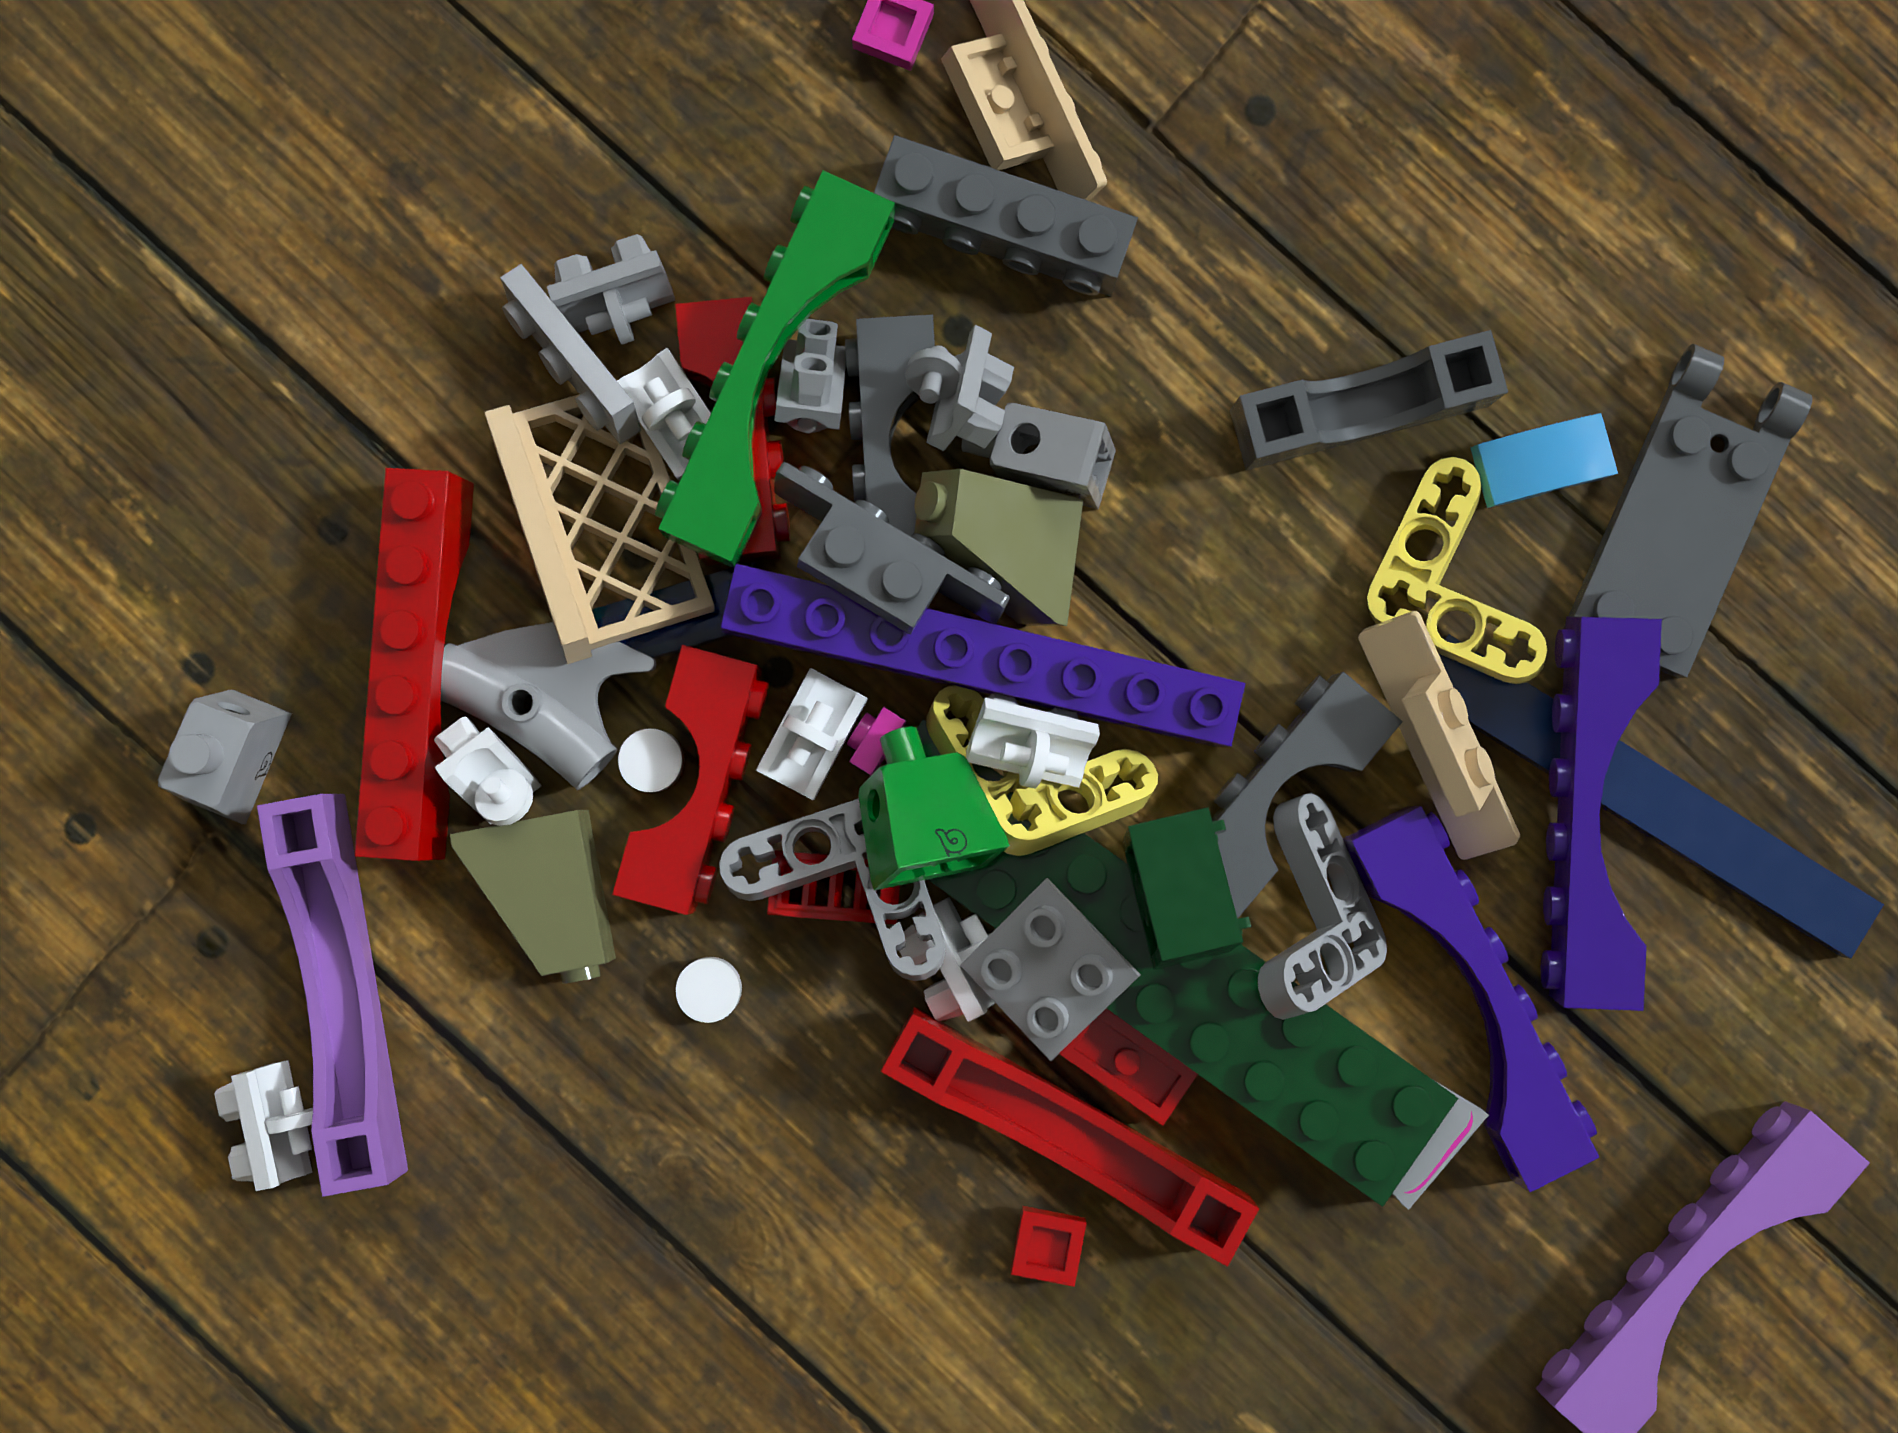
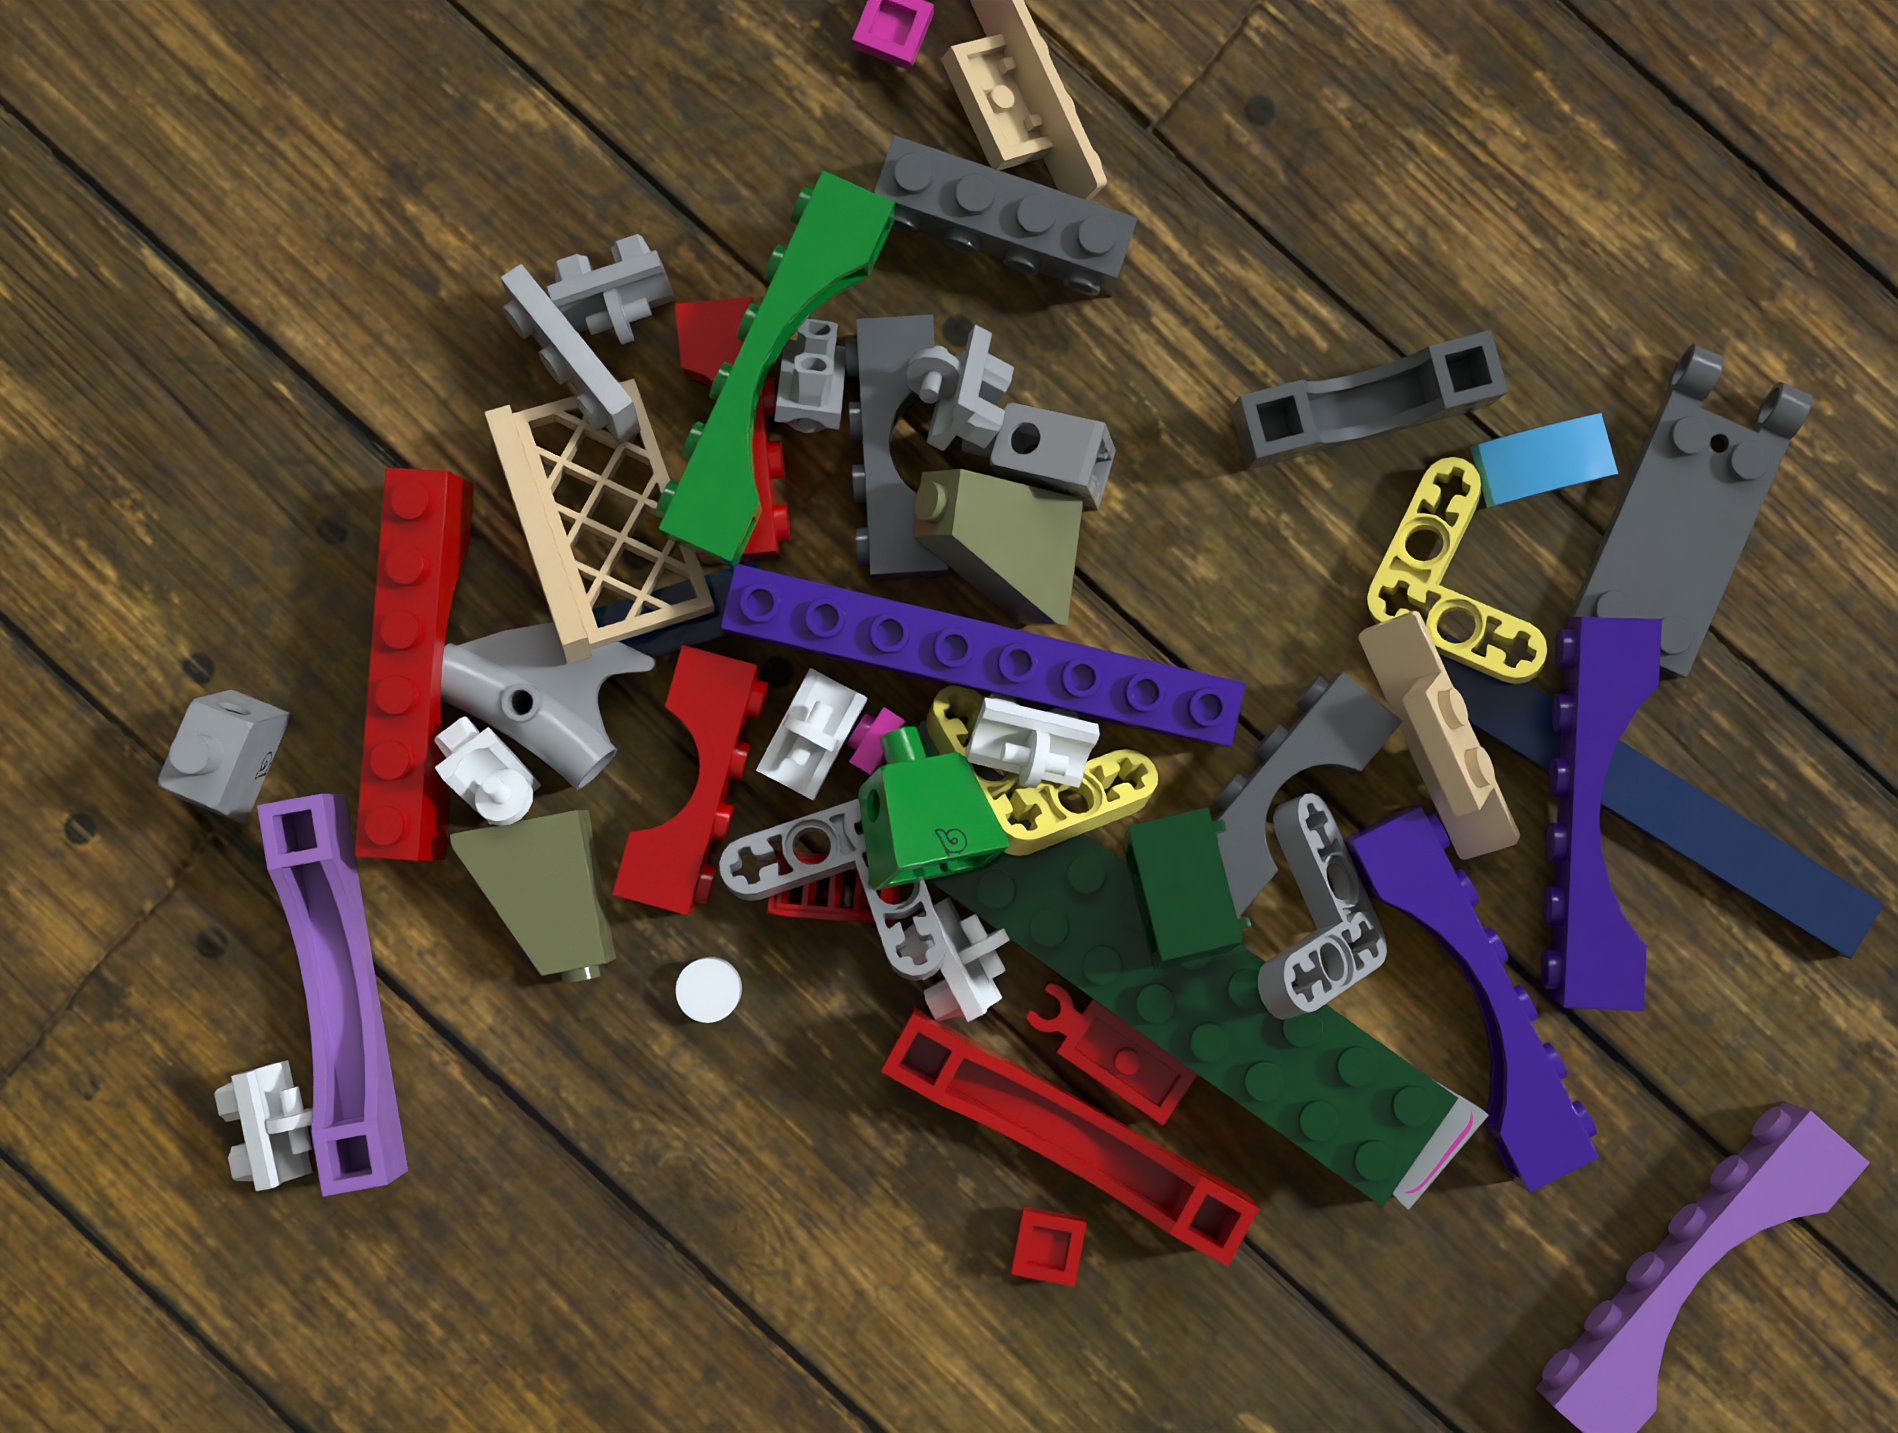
(651, 760): white tile -> none
(666, 406): white hips -> none
(877, 562): dark grey bracket -> none
(1049, 969): light grey hinge -> none

